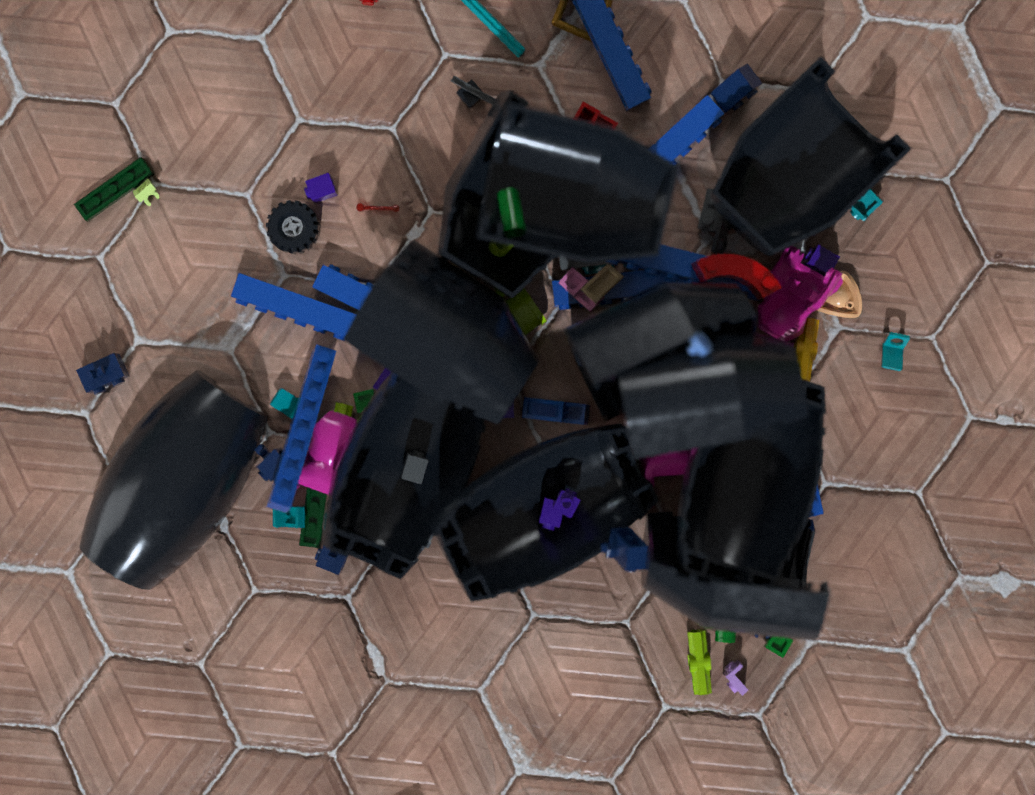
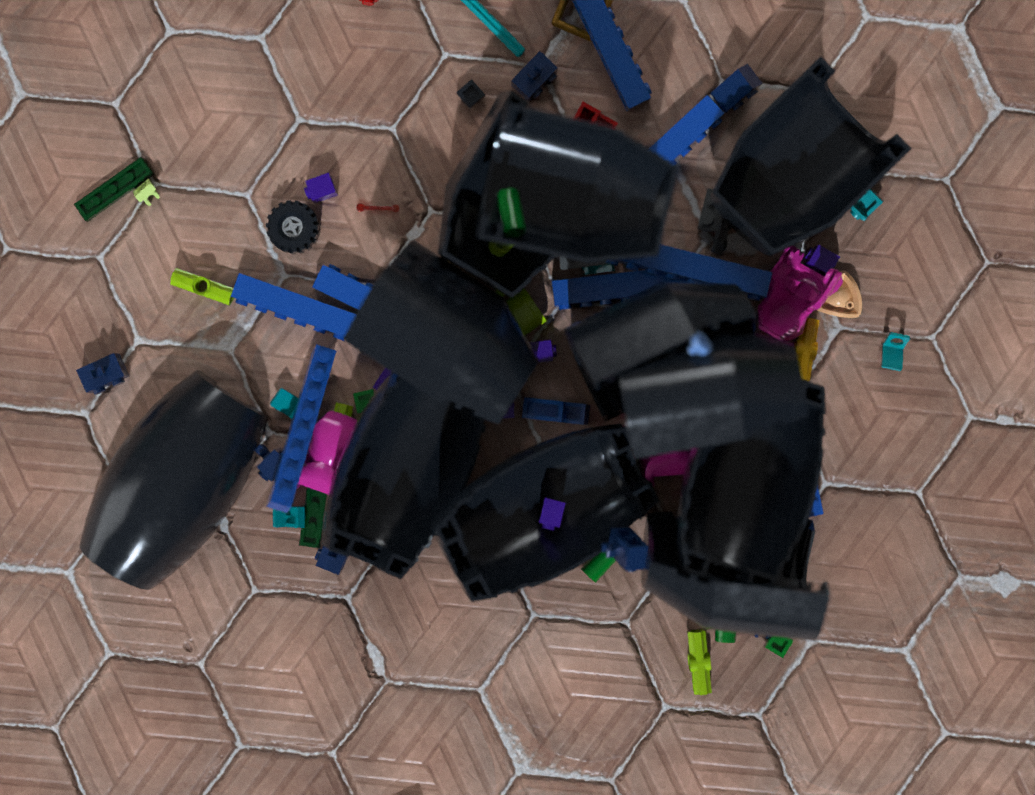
(191, 282): none -> lime piece
(414, 466): dark grey brick -> none
(473, 90): dark grey piece -> none
(534, 77): none -> dark blue brick
(544, 350): none -> dark purple brick
(566, 502): dark purple bracket -> none
(572, 283): bright pink slope -> none
(597, 566): none -> green pin
(602, 283): tan tile -> none
(734, 683): lavender bracket -> none
(740, 268): red brick -> none

